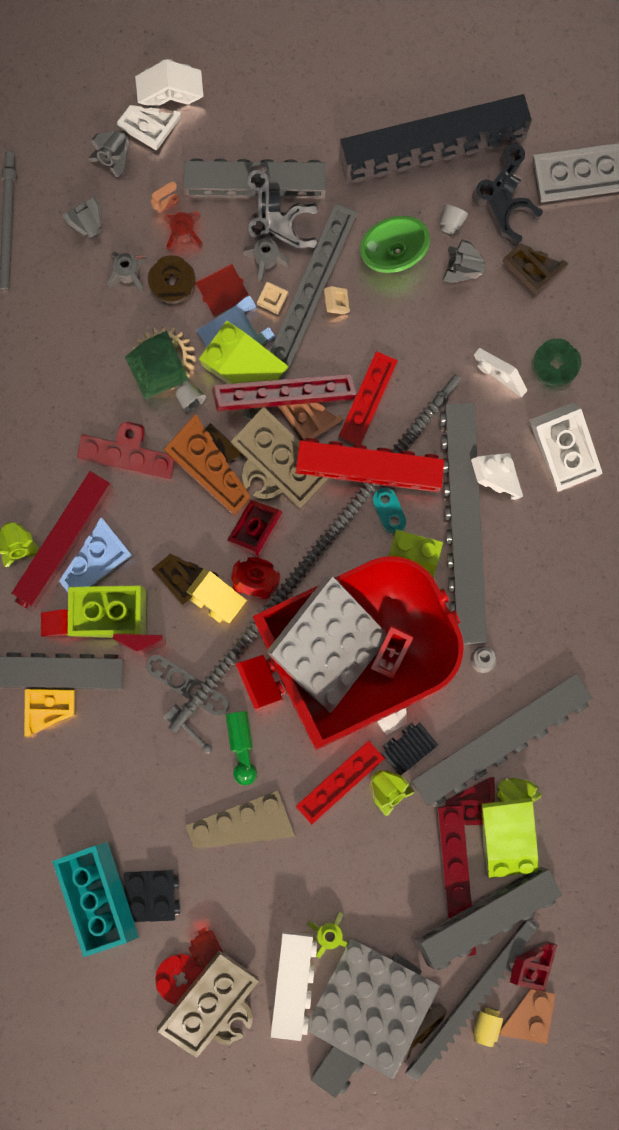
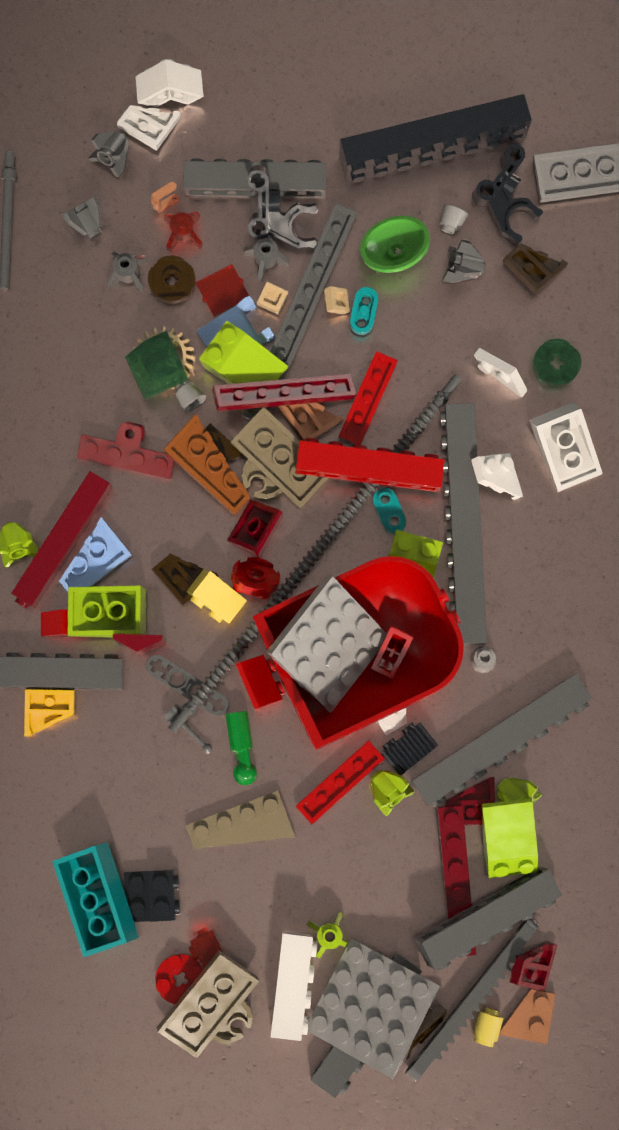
(364, 311): none -> teal plate

